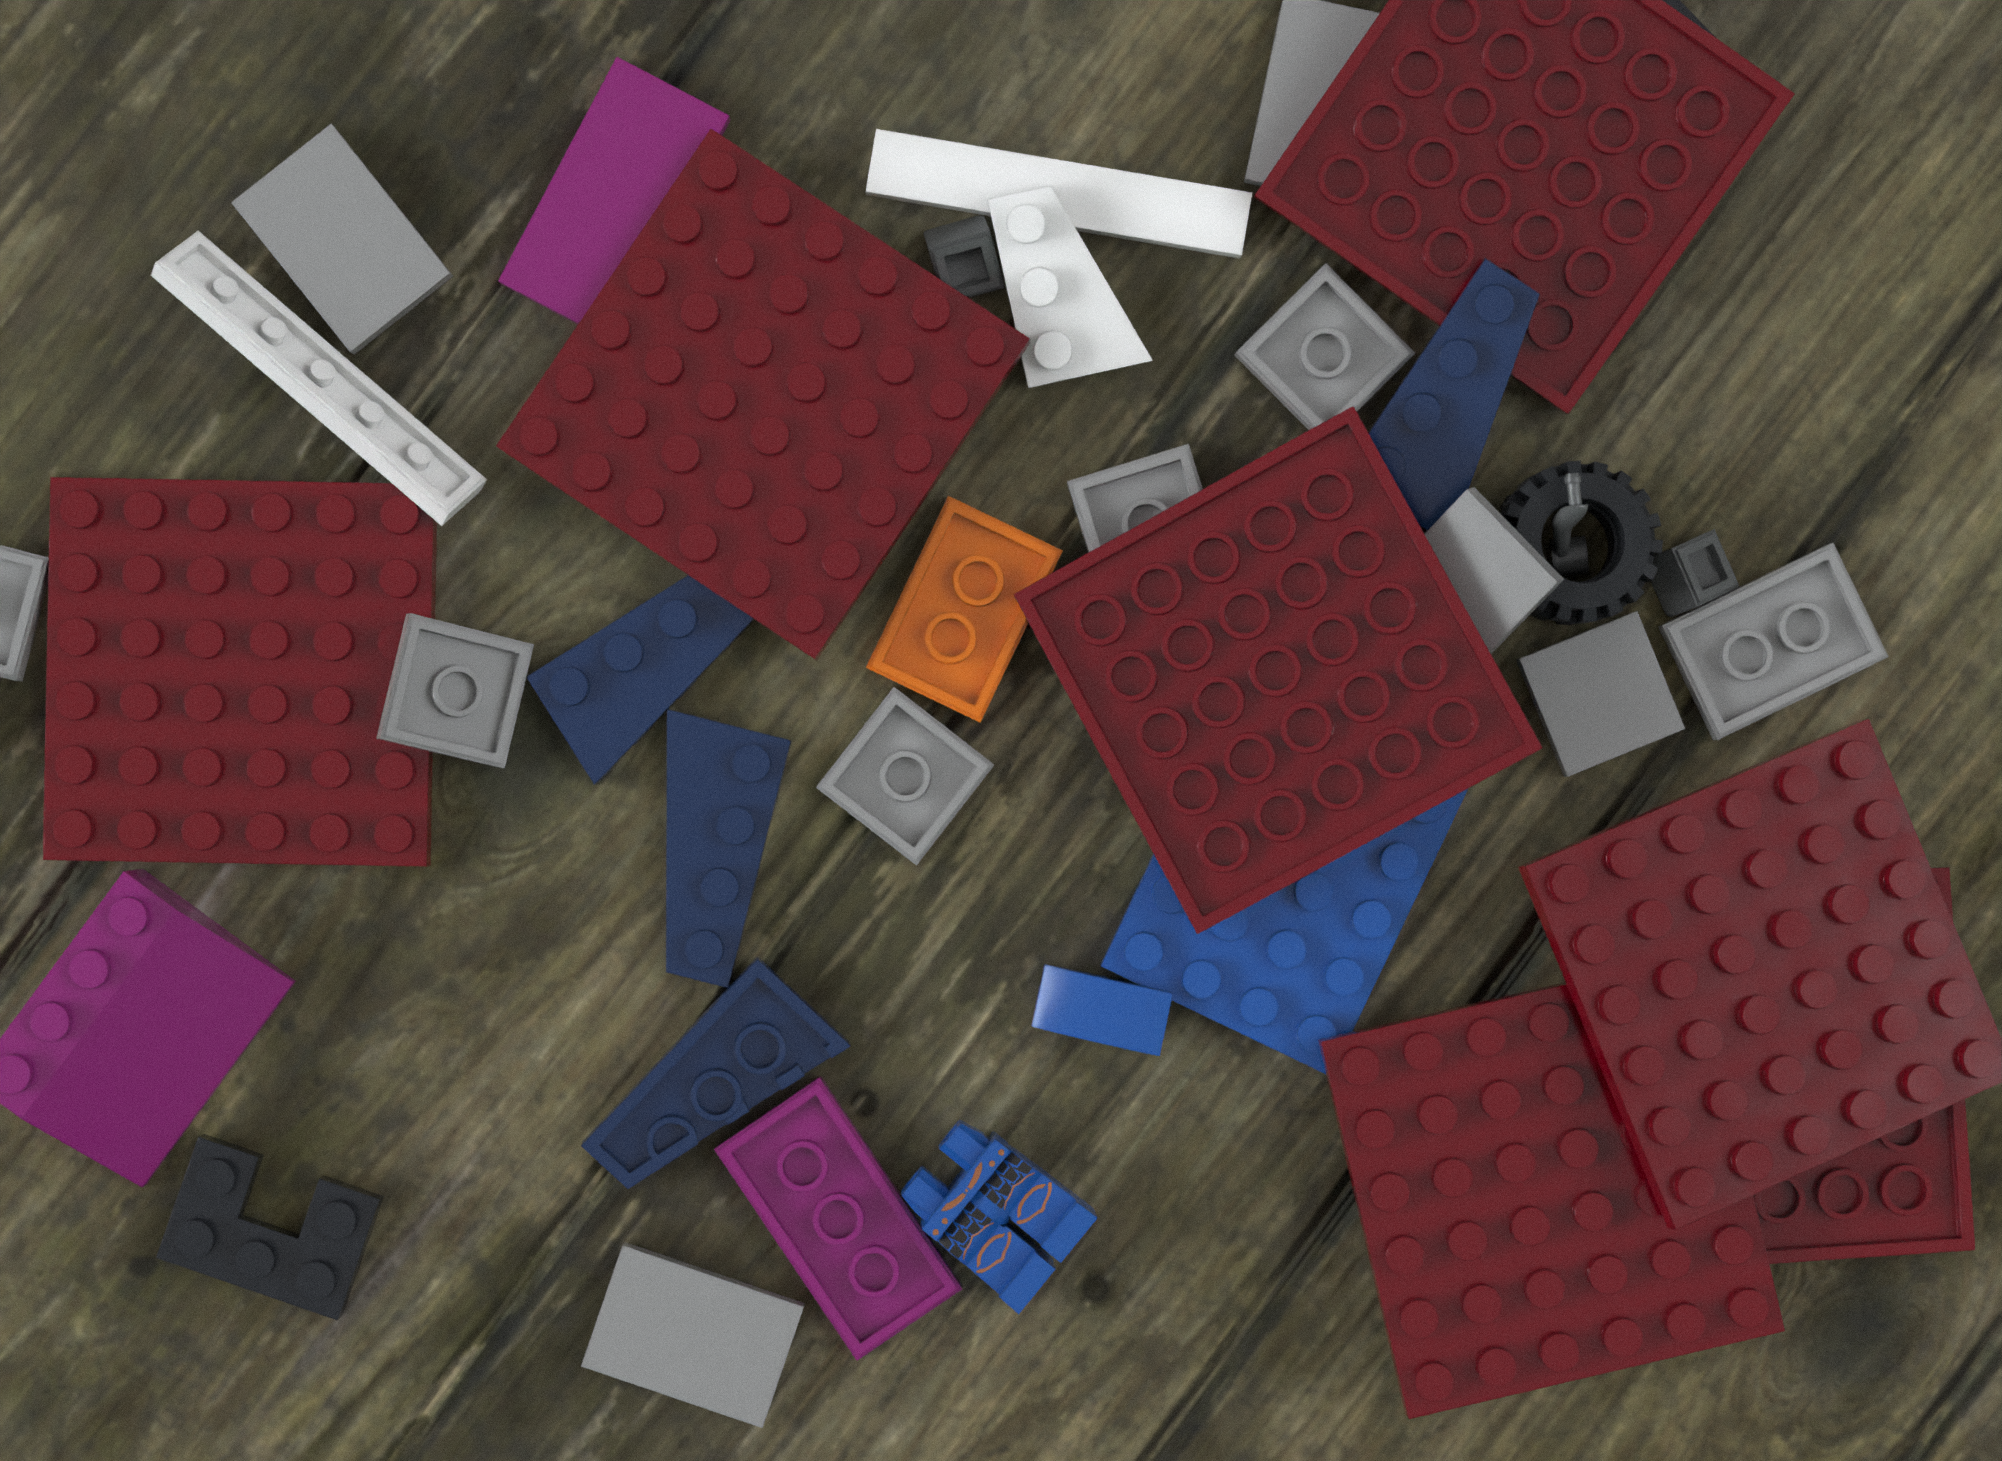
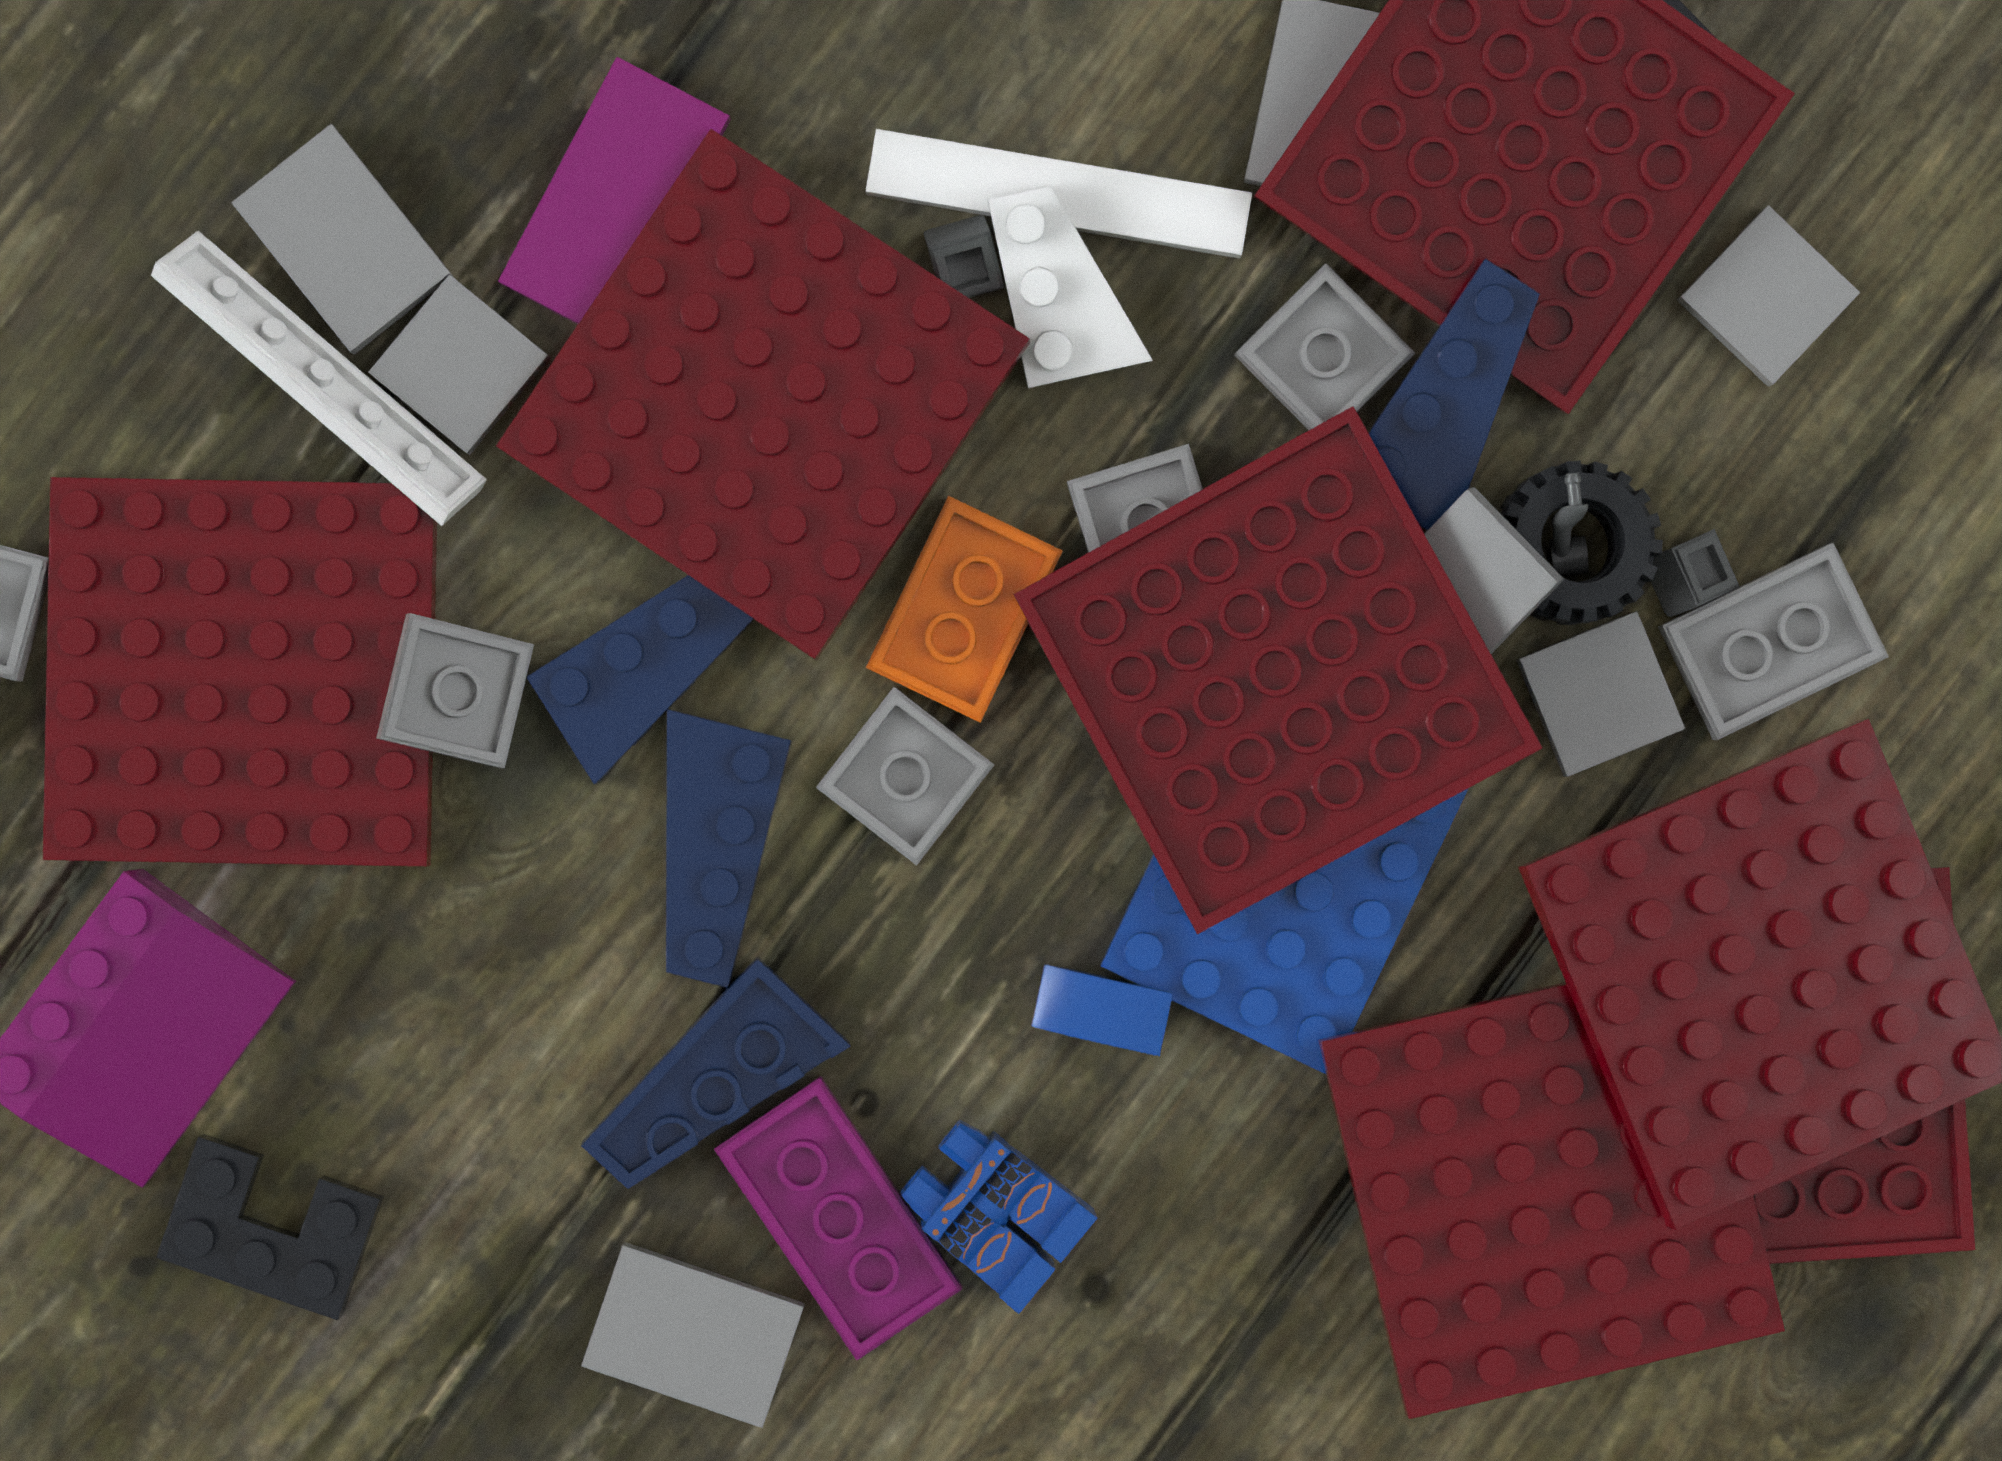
(459, 364): none -> light grey tile
(1768, 296): none -> light grey tile

